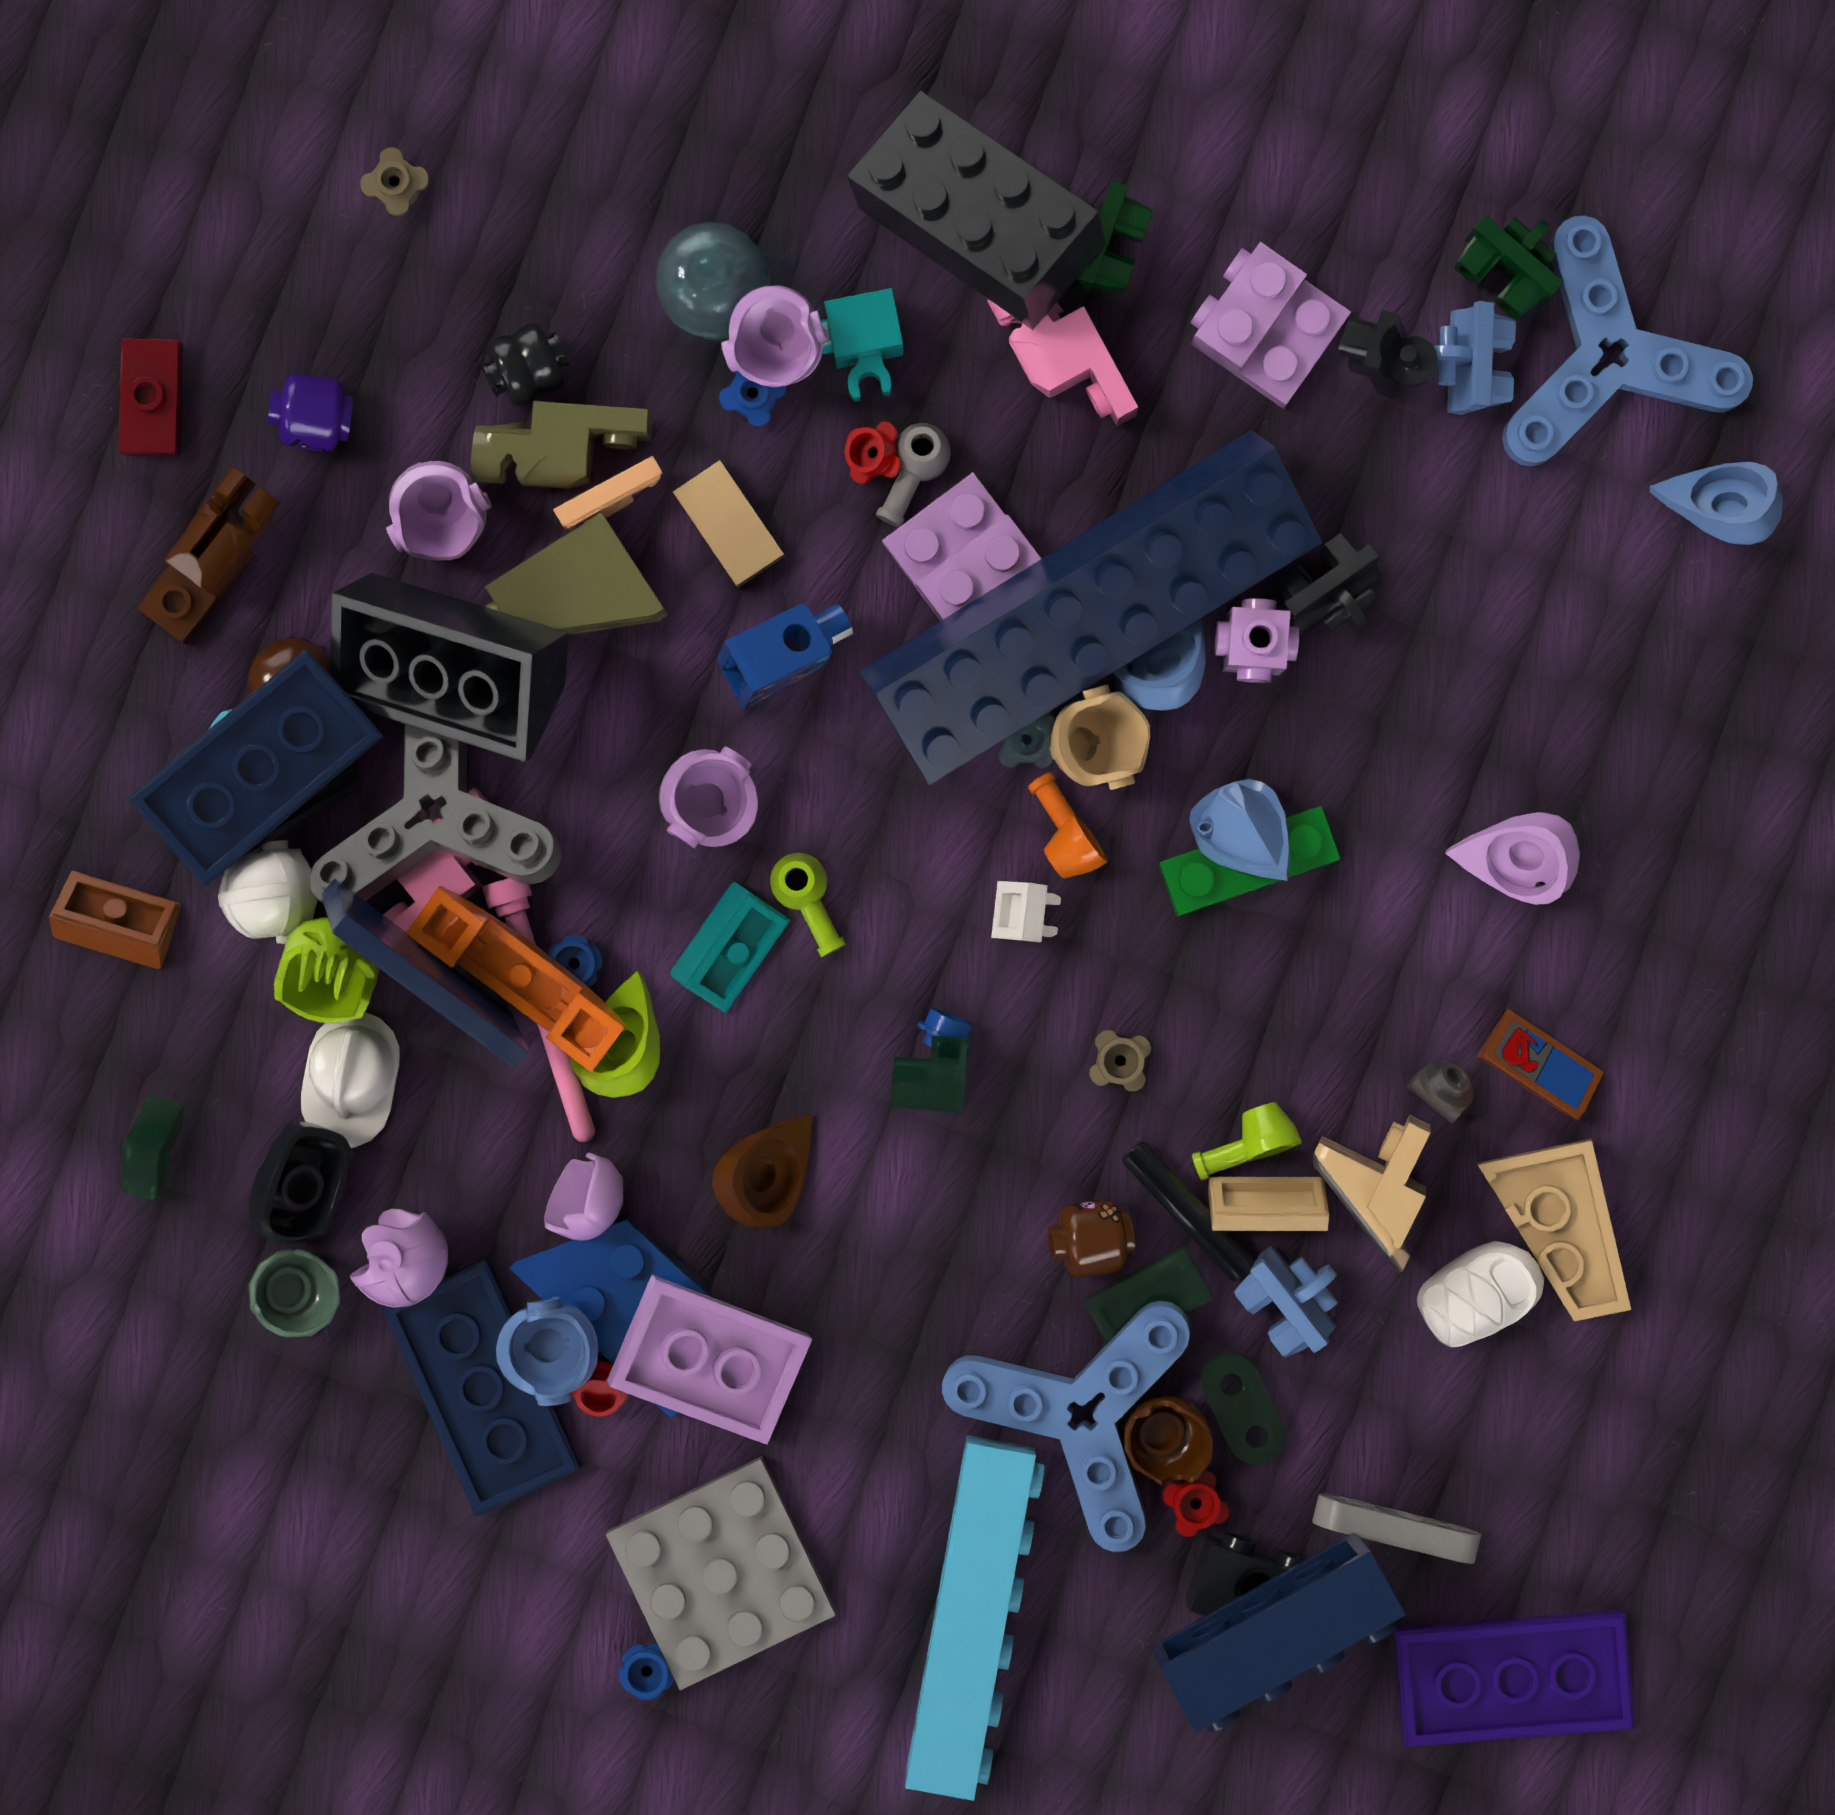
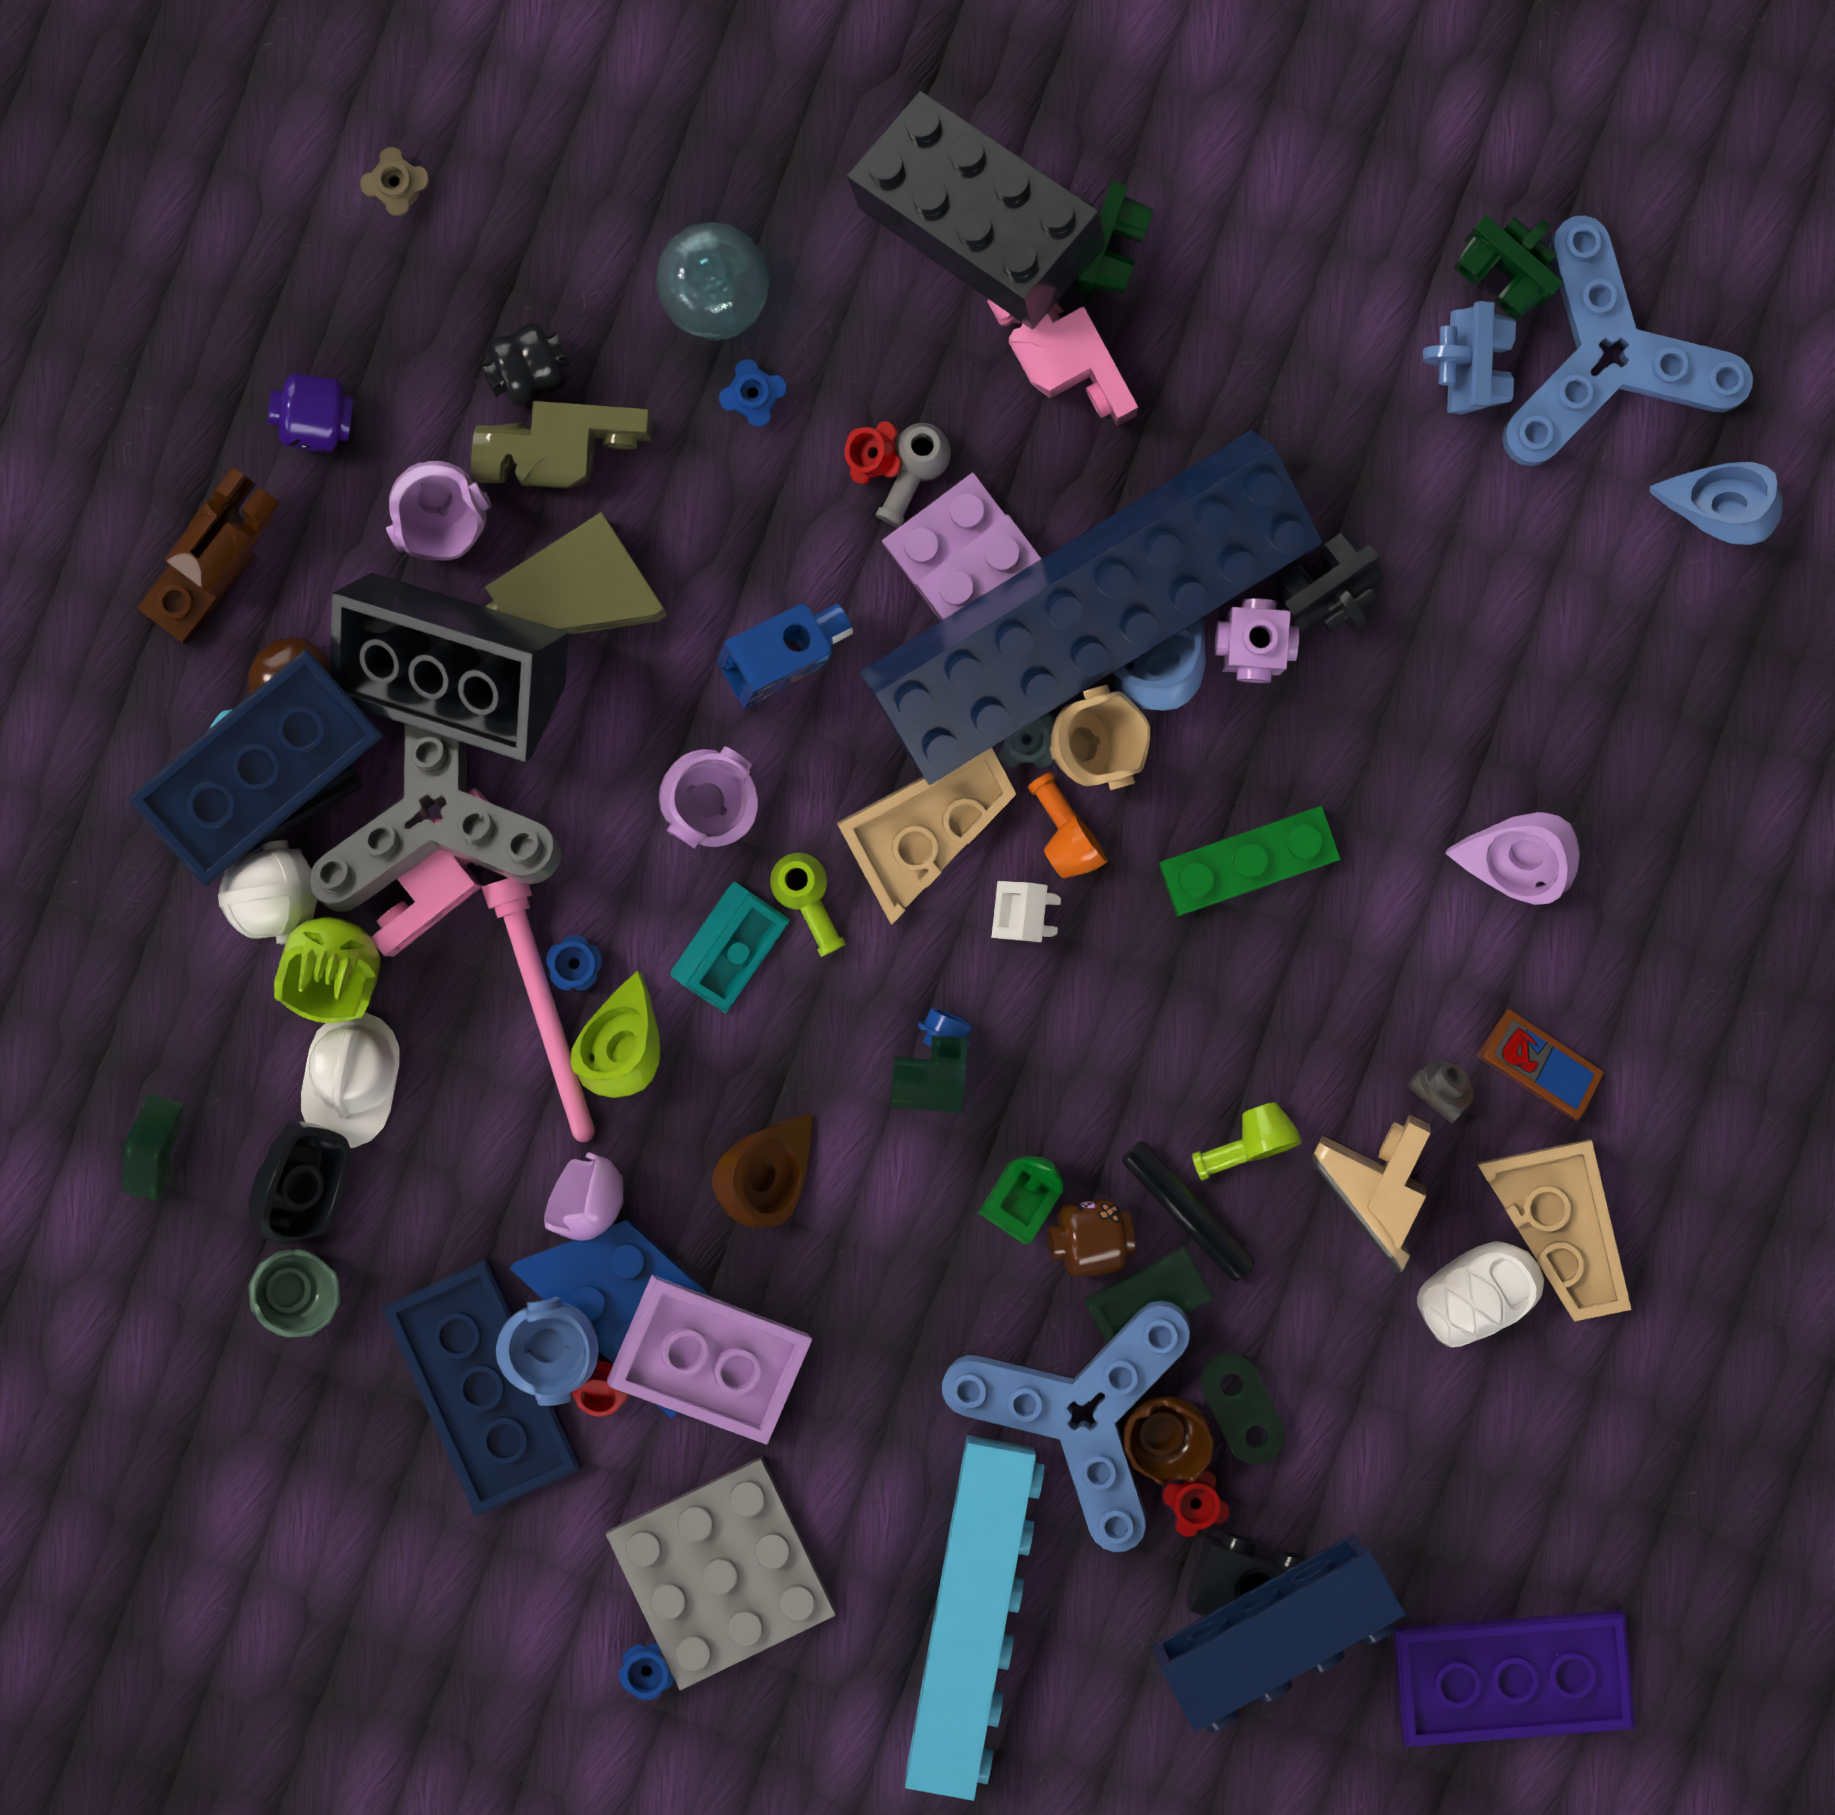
(114, 919): dark orange slope -> none
(150, 397): dark red plate -> none
(404, 1258): lavender cap -> none
(423, 973): dark blue tile -> none
(520, 974): orange slope -> none
(610, 495): light nougat tile -> none
(728, 524): tan tile -> none
(774, 337): lavender cap -> none
(862, 334): teal brick -> none
(922, 827): none -> tan wing
(1023, 1197): none -> green plate
(1129, 1074): dark tan plate -> none
(1243, 829): medium blue piece -> none
(1267, 324): lavender plate -> none
(1268, 1204): tan tile -> none
(1298, 1295): medium blue hips -> none
(1388, 353): black hips -> none
(1396, 1528): light grey beam -> none

